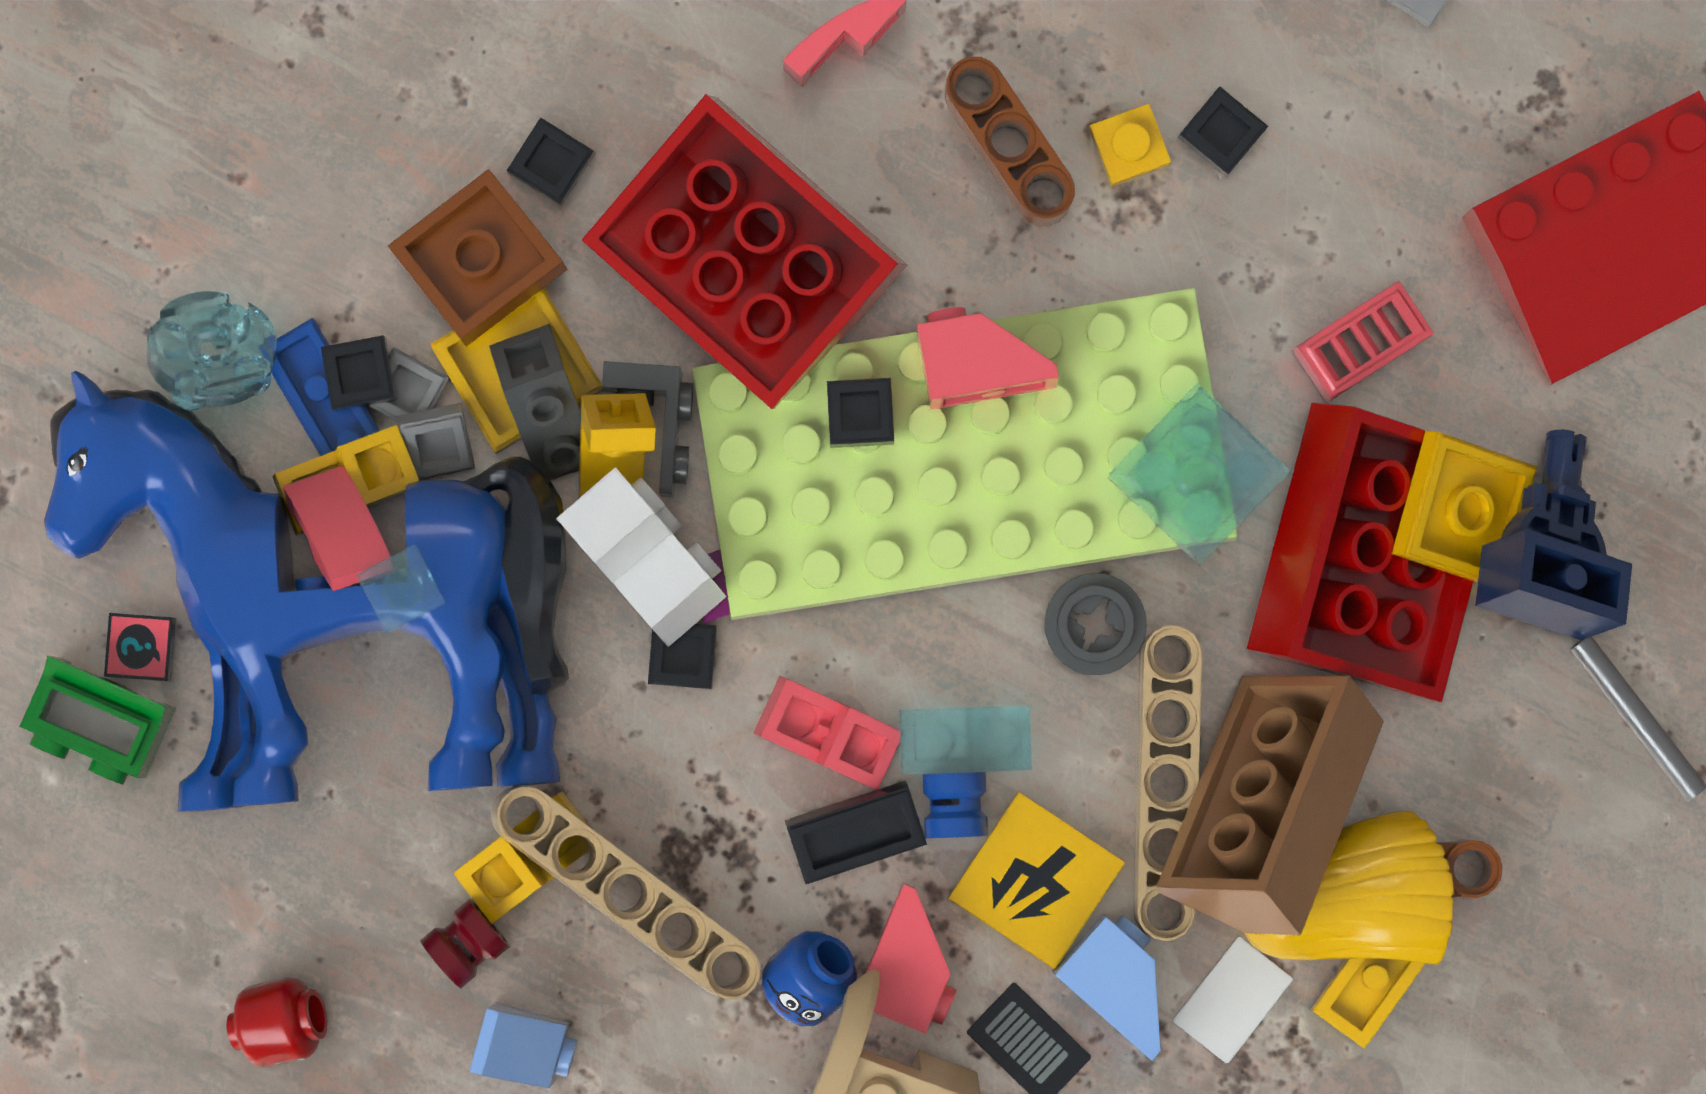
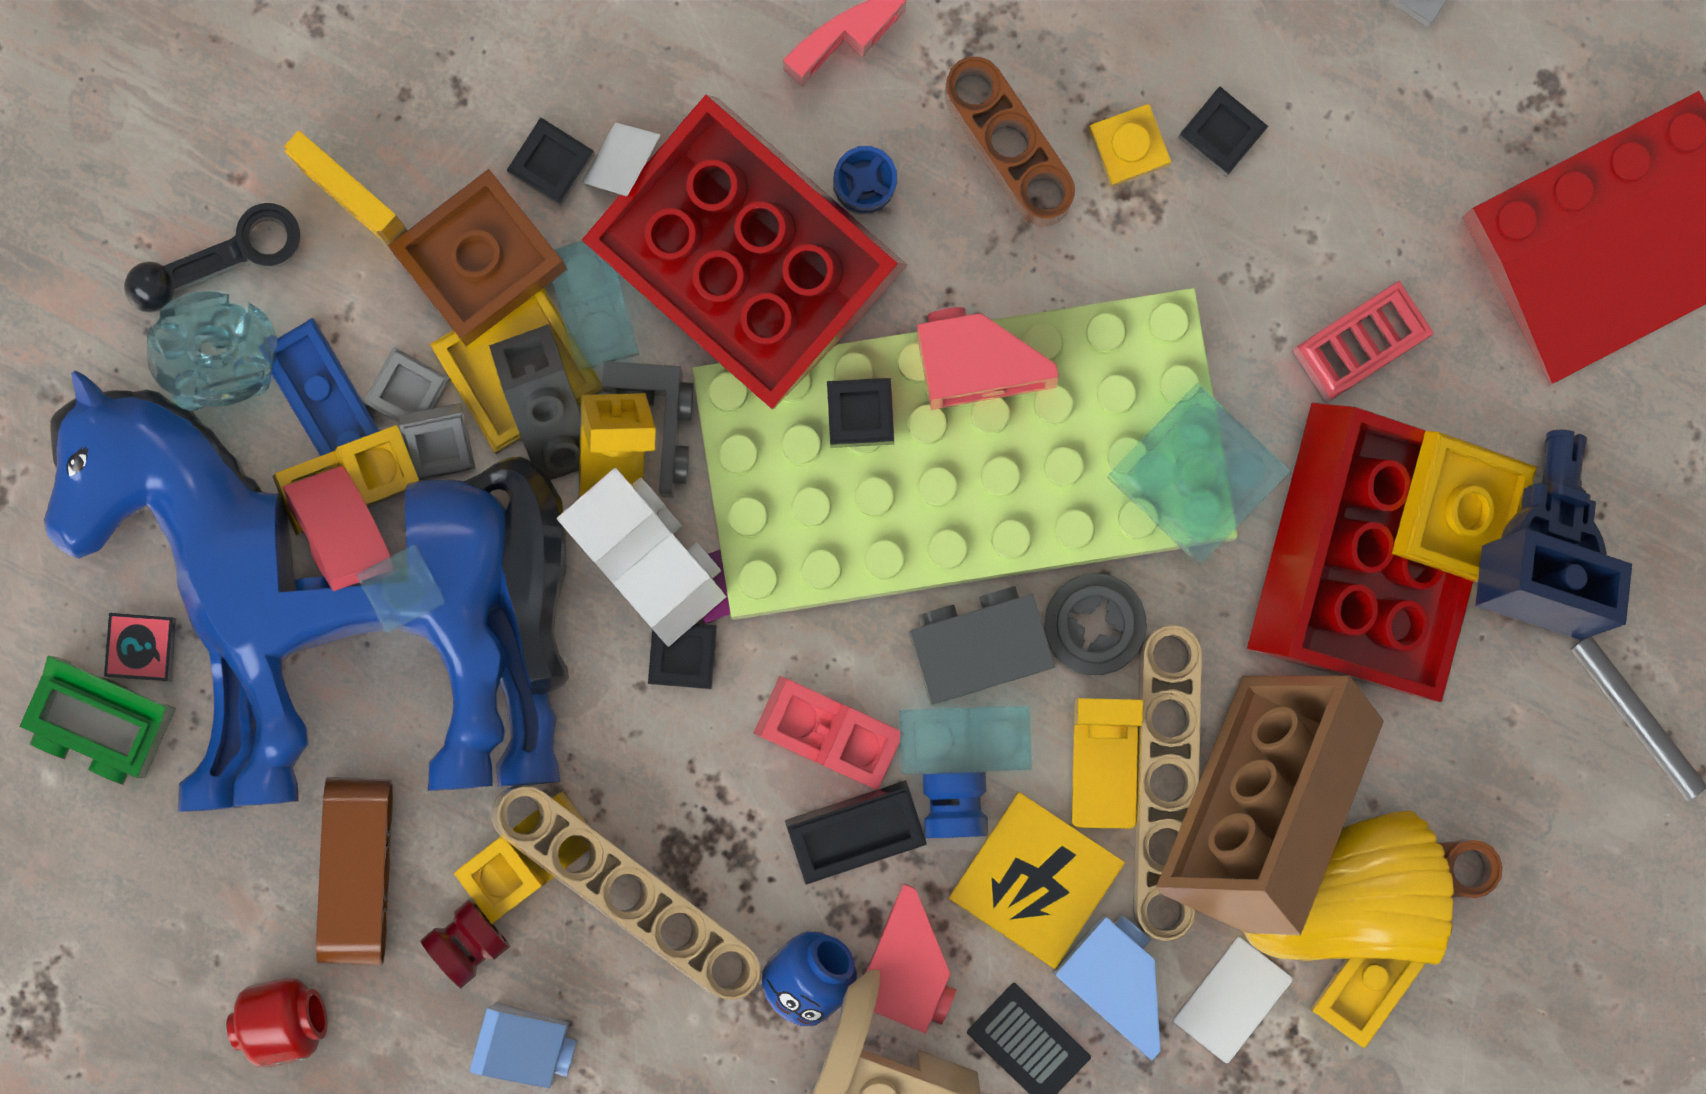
(153, 286): none -> black piece
(344, 188): none -> yellow tile
(354, 871): none -> dark orange beam
(359, 373): black tile -> none
(593, 308): none -> clear light blue slope
(621, 159): none -> white sticker
(870, 171): none -> blue wheel
(980, 647): none -> dark grey brick
(1105, 762): none -> yellow bracket

